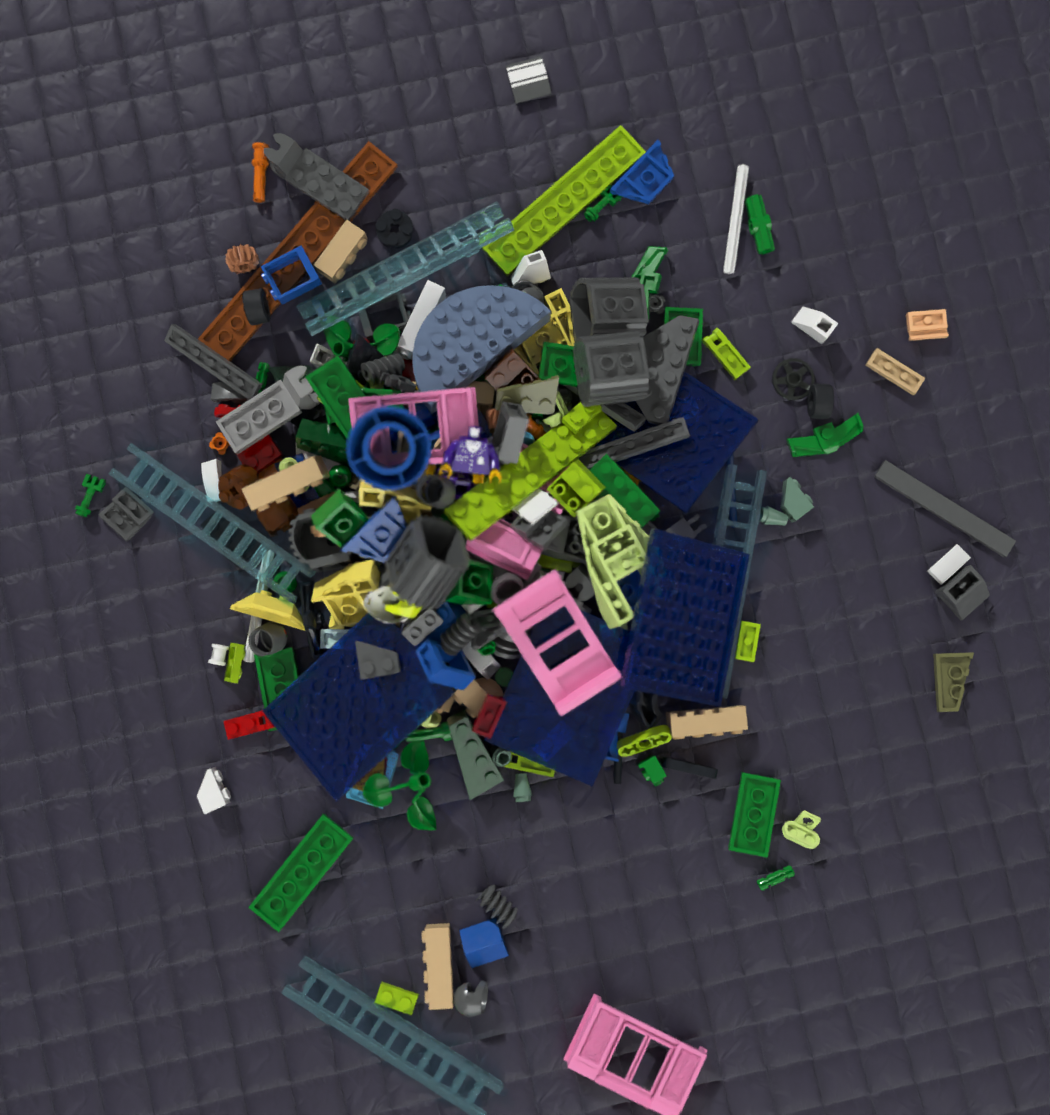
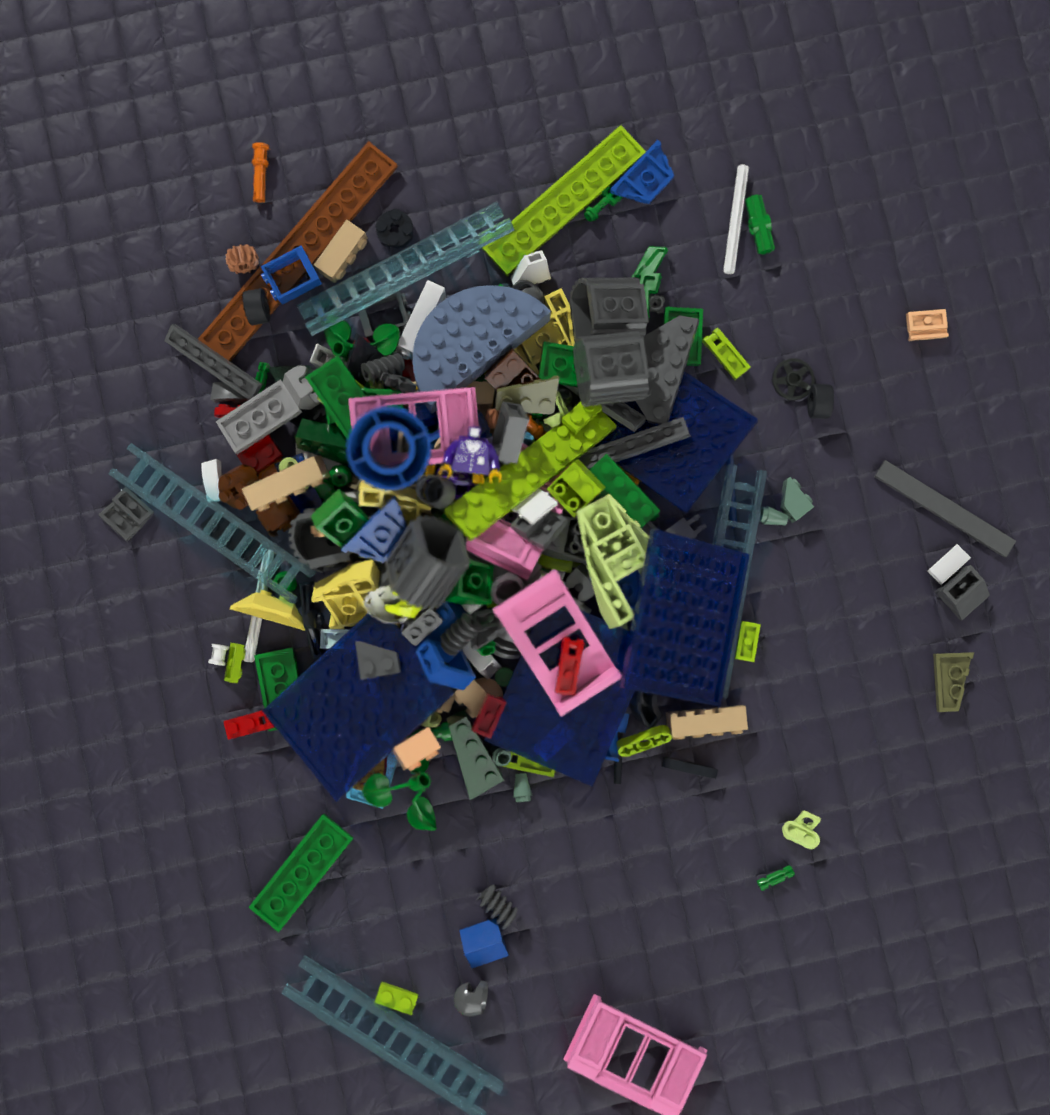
(92, 487): green hinge -> none
(212, 791): white slope -> none
(214, 444): orange plate -> none
(272, 637): dark grey helmet -> none
(315, 504): medium nougat tile -> none
(316, 177): dark grey hinge -> none
(416, 748): none -> light nougat brick
(439, 966): tan brick -> none
(528, 80): dark grey slope -> none
(569, 667): none -> red plate
(652, 770): green brick -> none
(754, 814): green plate -> none
(814, 323): white slope -> none
(826, 438): green plate -> none
(895, 371): tan plate -> none

